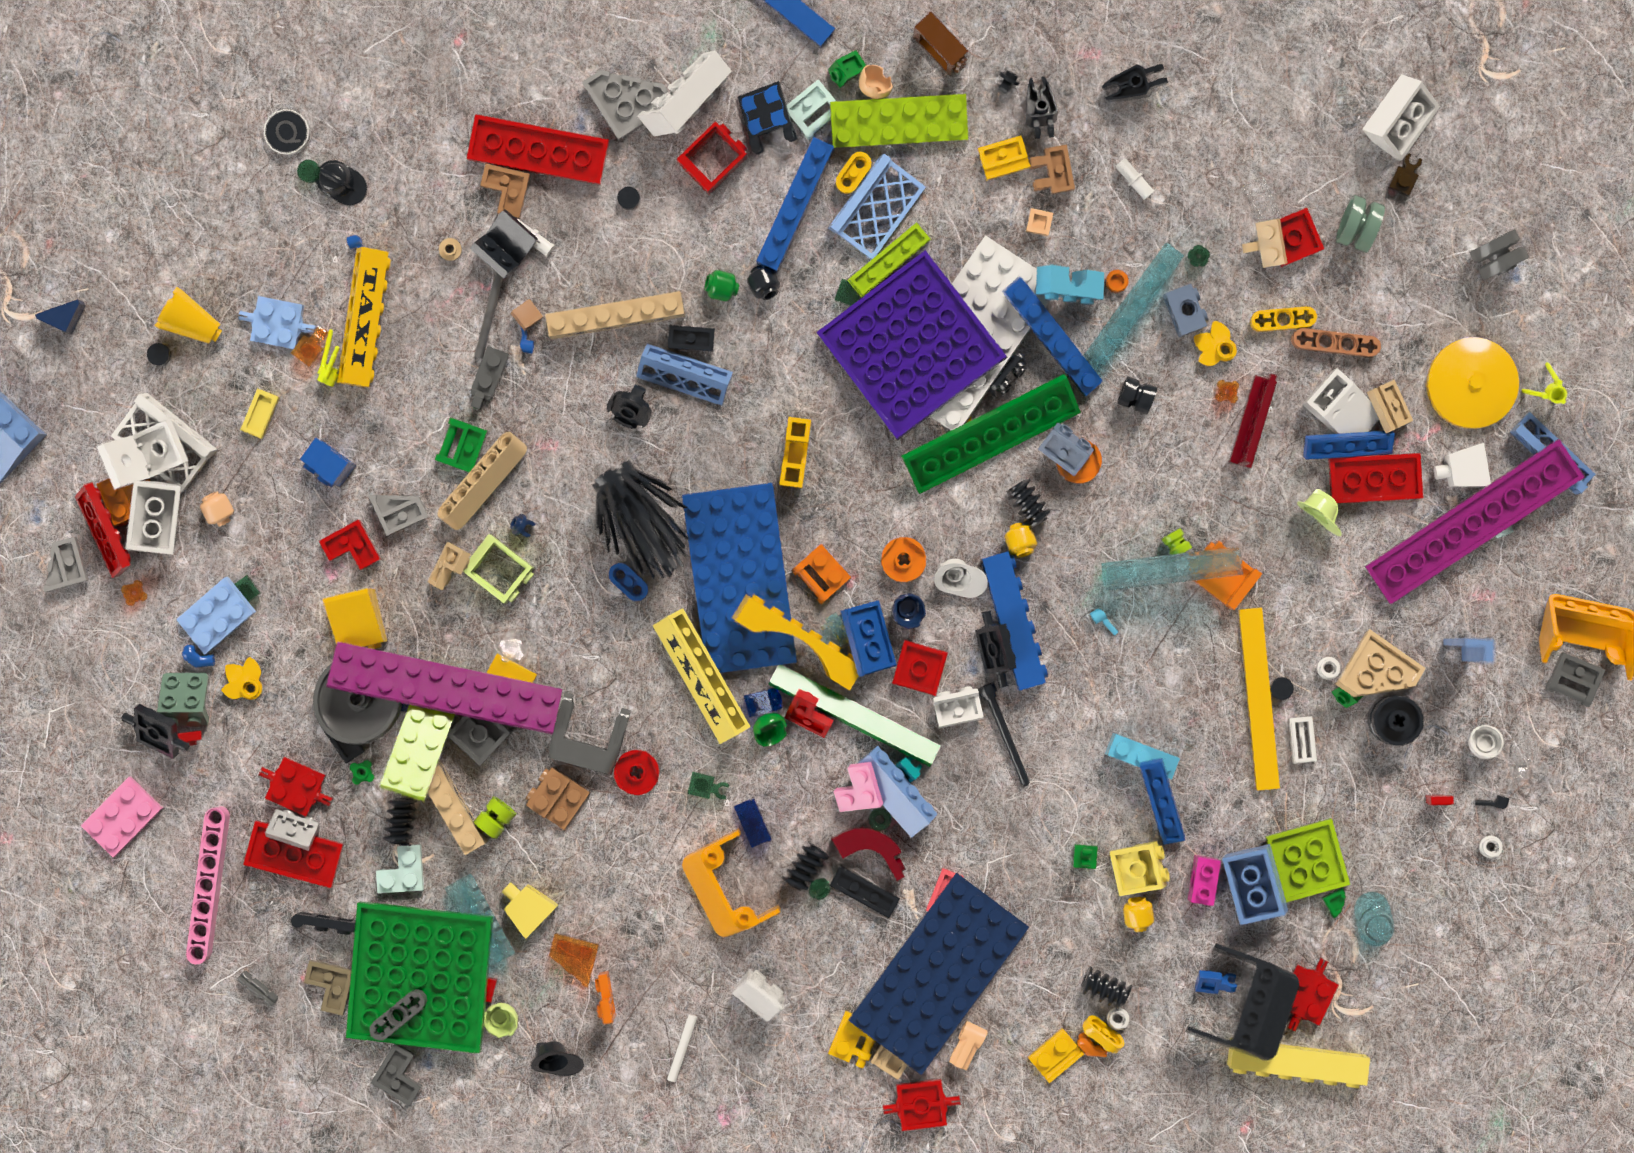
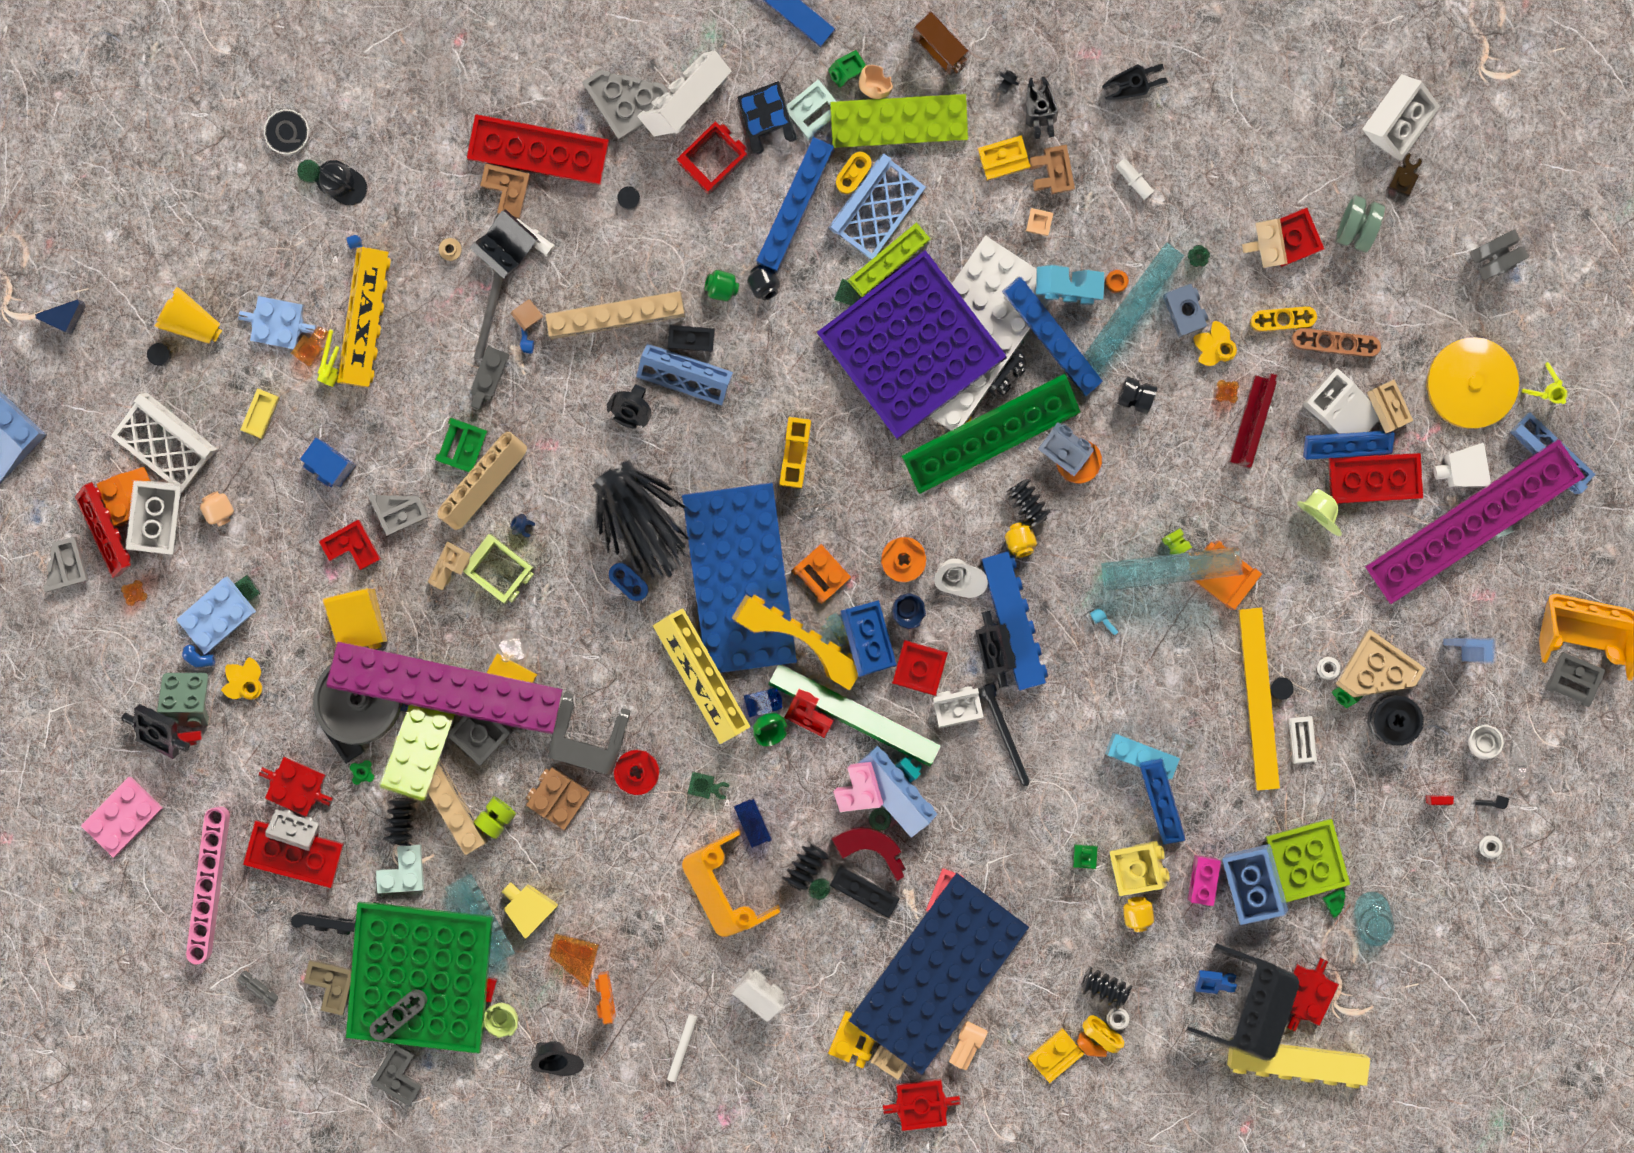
(142, 454): white bracket -> none

